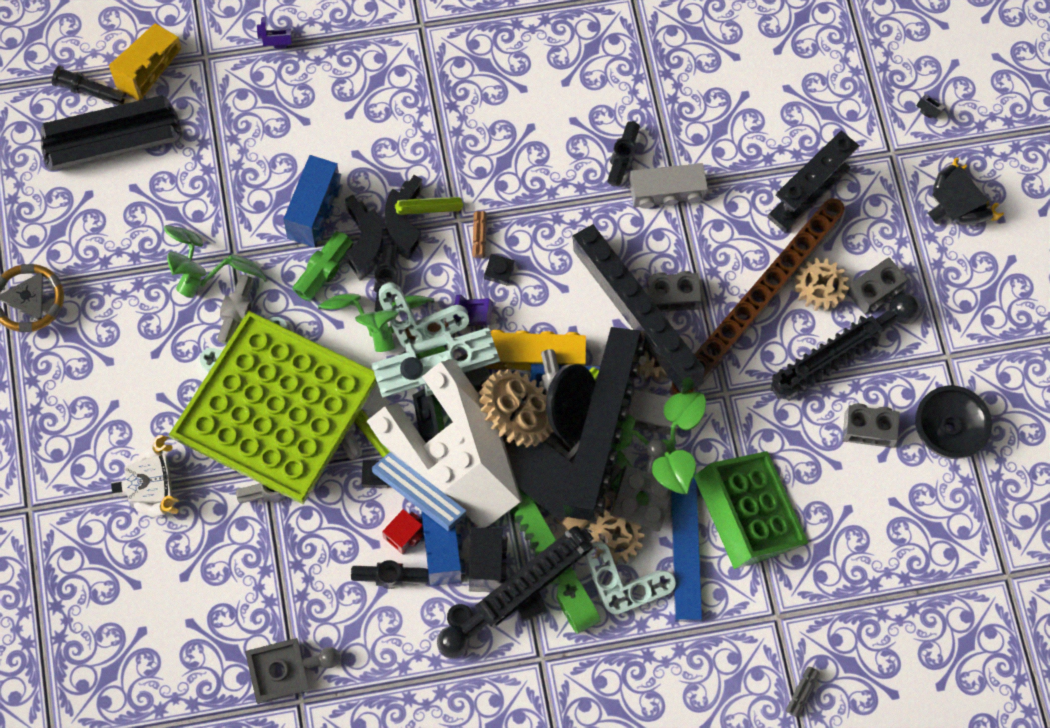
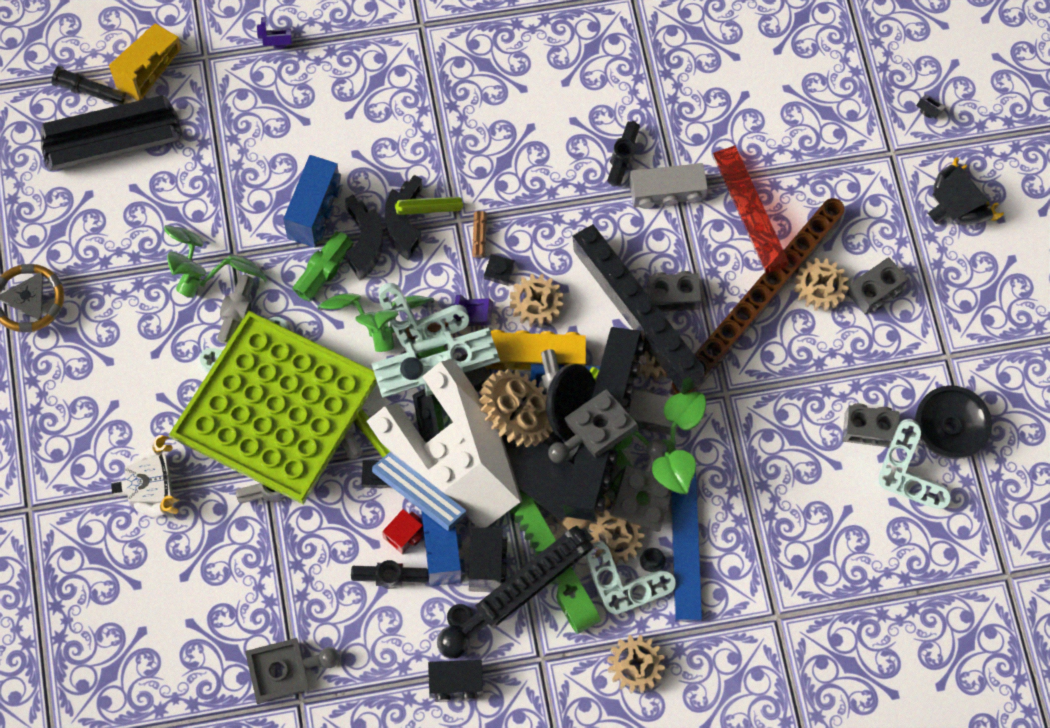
(386, 268): black axle -> none
(455, 680): none -> black brick
(532, 310): none -> tan gear
(533, 608): black plate -> none
(595, 439): none -> dark grey plate
(624, 667): none -> tan gear
(652, 560): none -> black plate
(750, 209): none -> clear red tile
(750, 509): bright green slope -> none
(802, 691): dark grey axle -> none
(813, 181): black fence -> none
(903, 309): black gear -> none
(904, 477): none -> light aqua beam

